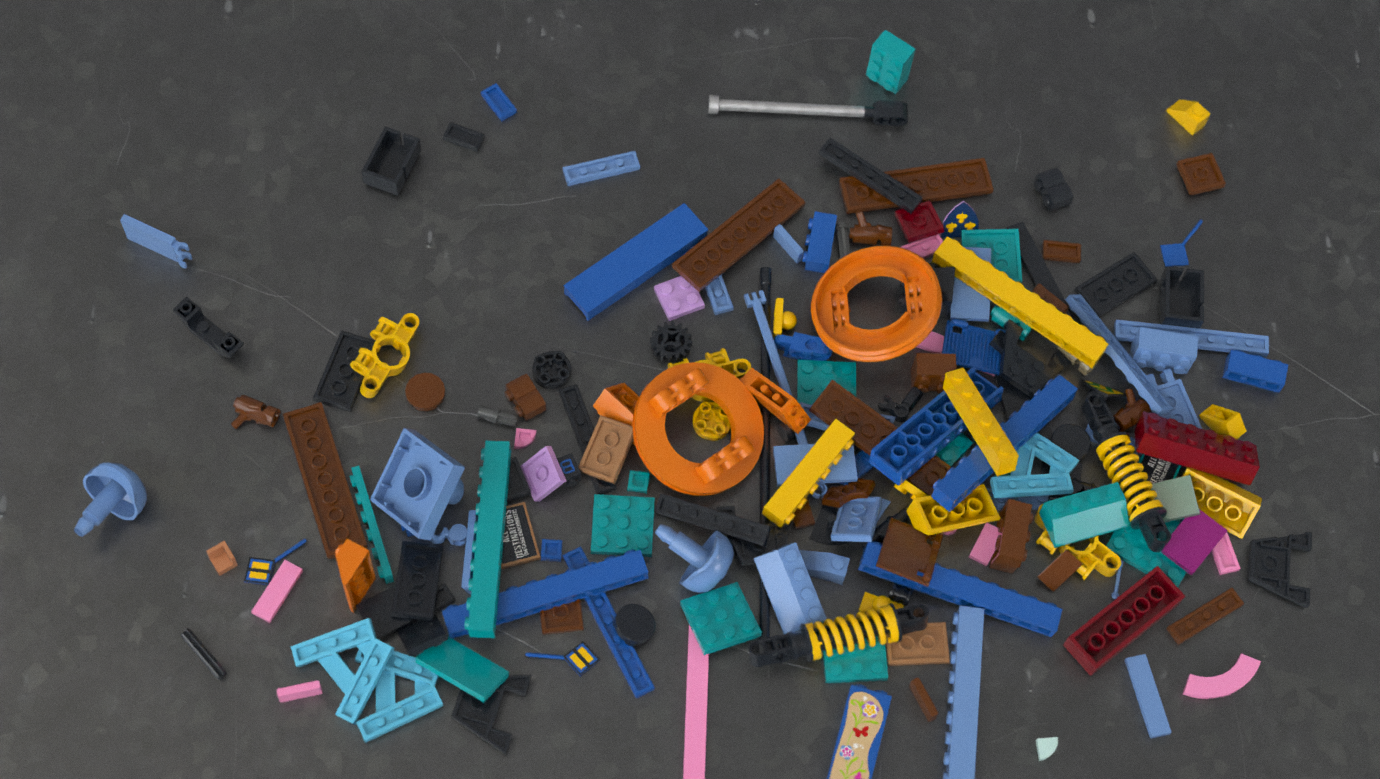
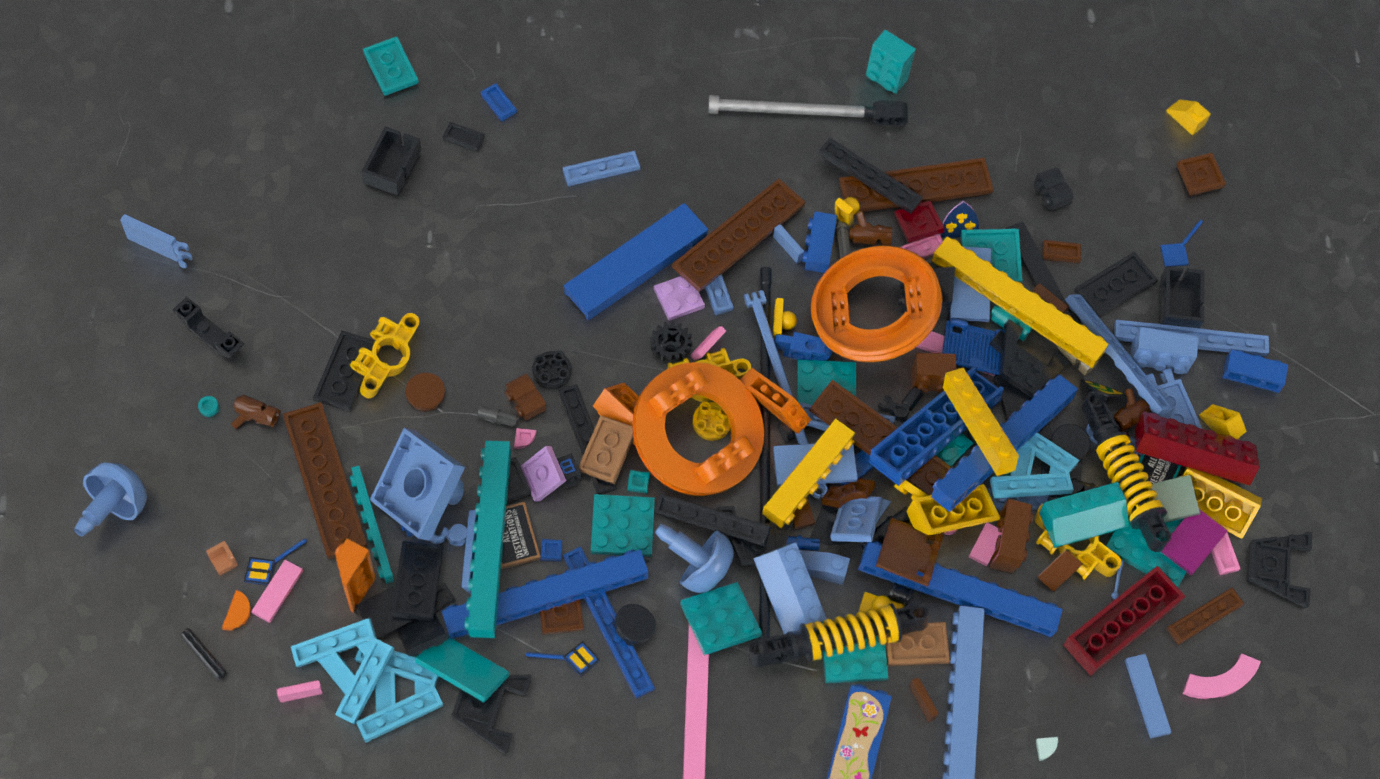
(208, 406): none -> teal tile
(238, 612): none -> orange tile
(390, 66): none -> teal plate
(708, 342): none -> bright pink tile
(805, 543): none -> blue pin
(846, 210): none -> yellow tile

